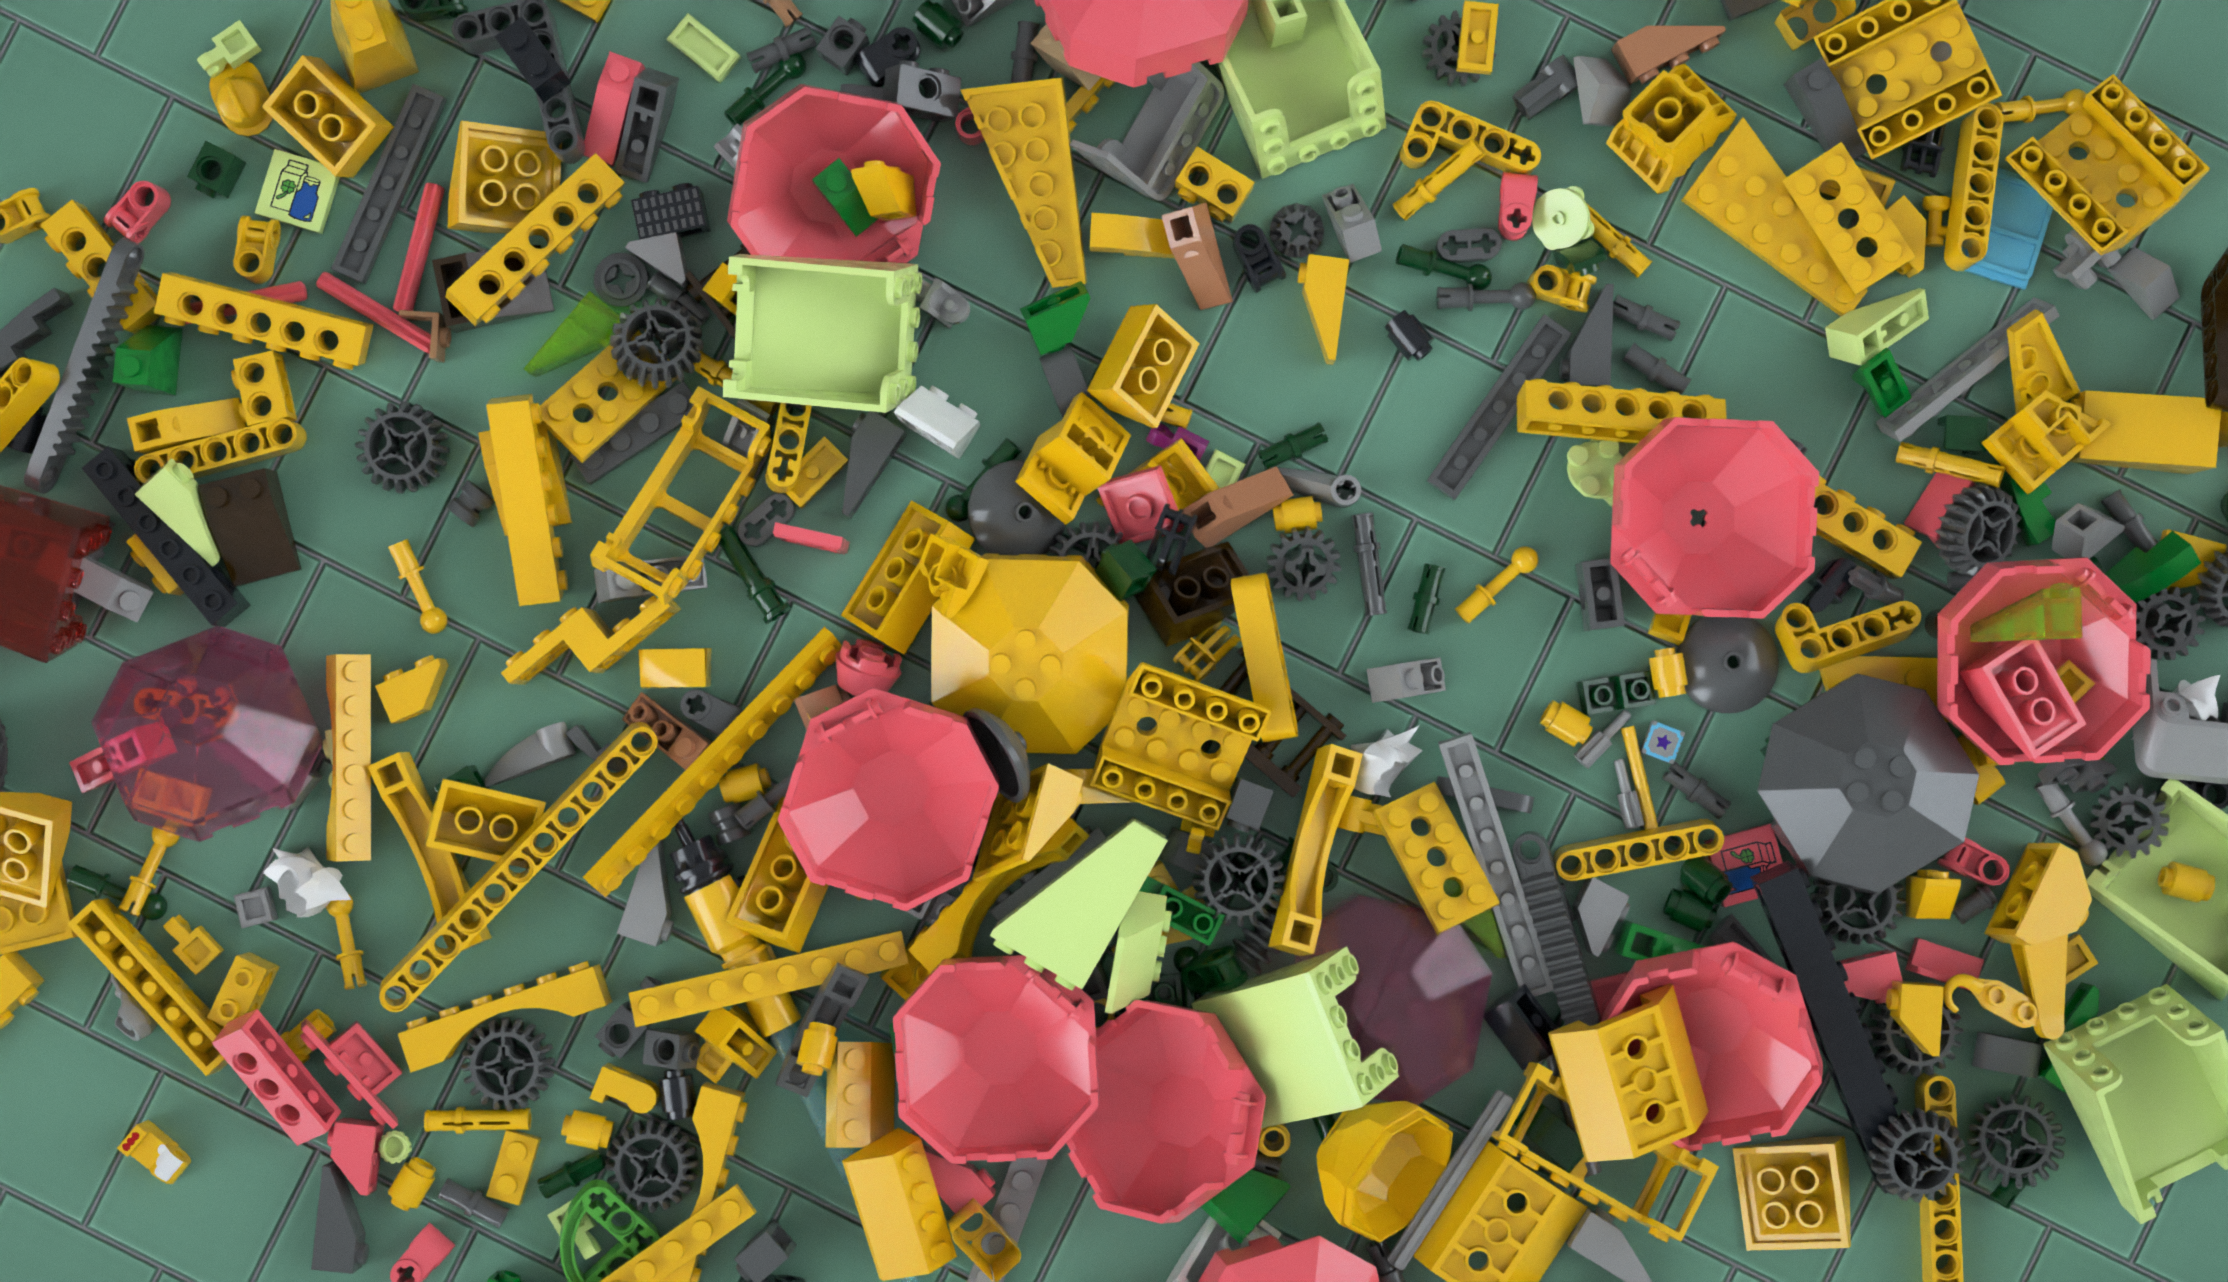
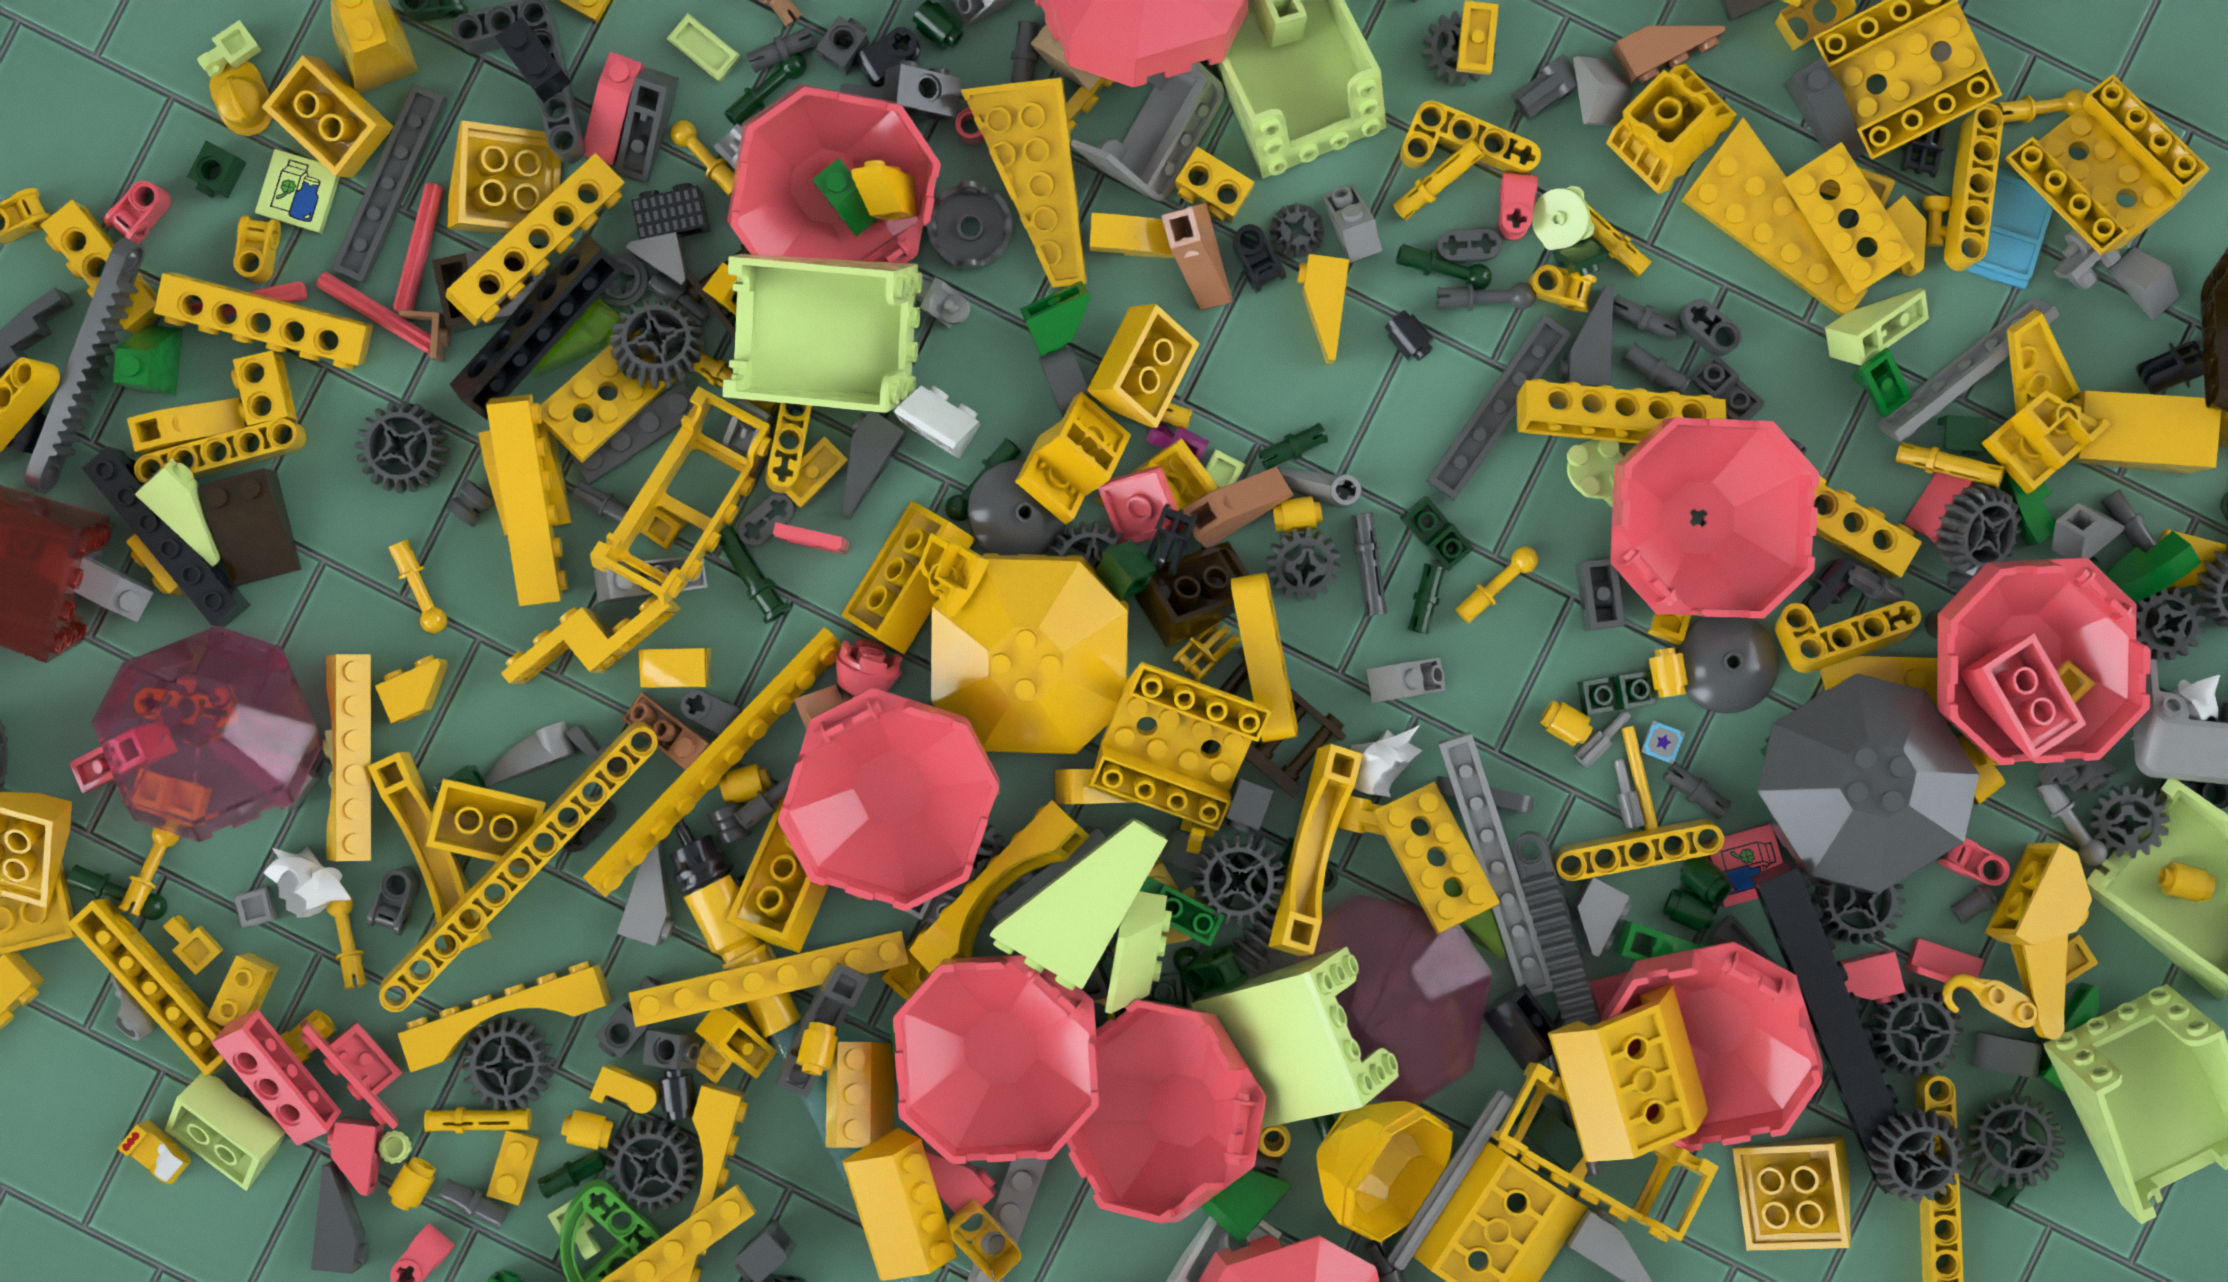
(224, 1129): none -> yellowish green slope
(391, 906): none -> dark grey piece
(537, 325): none -> black brick
(593, 830): none -> black beam
(599, 501): none -> dark grey axle
(663, 527): none -> yellow slope
(685, 135): none -> yellow pin
(966, 202): none -> dark grey plate
(1005, 752): dark grey dish -> none
(1022, 828): yellow slope -> none
(1436, 533): none -> dark green slope
(1708, 315): none -> dark grey beam
(1722, 382): none -> dark grey slope
(1918, 1012): yellow slope -> none
(1931, 894): yellow slope -> none
(2040, 616): clear neon green slope -> none
(2172, 367): none -> black arm

